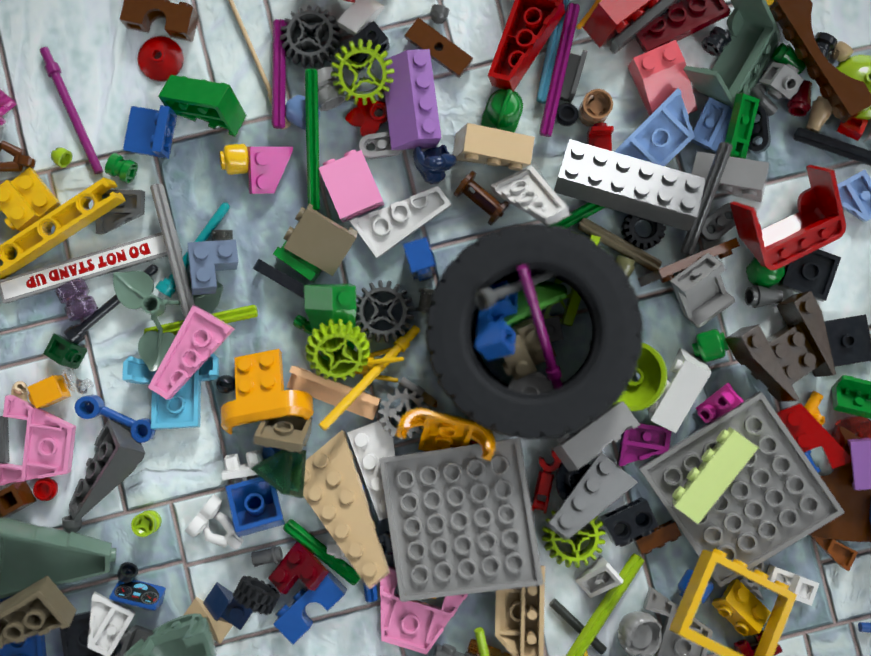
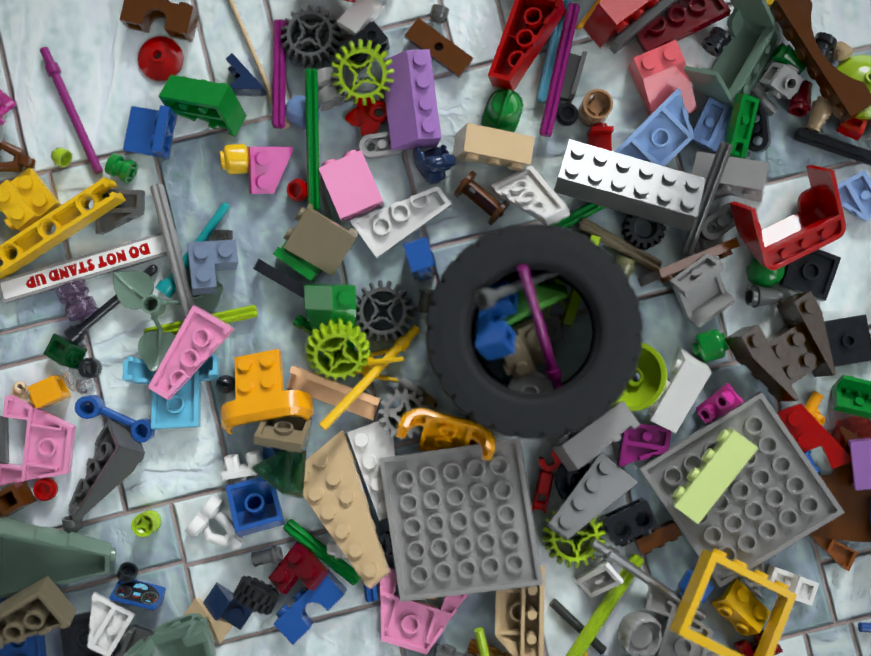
(82, 368): none -> black axle
(245, 82): none -> dark blue slope
(297, 190): none -> red plate
(613, 555): none -> flat silver bar

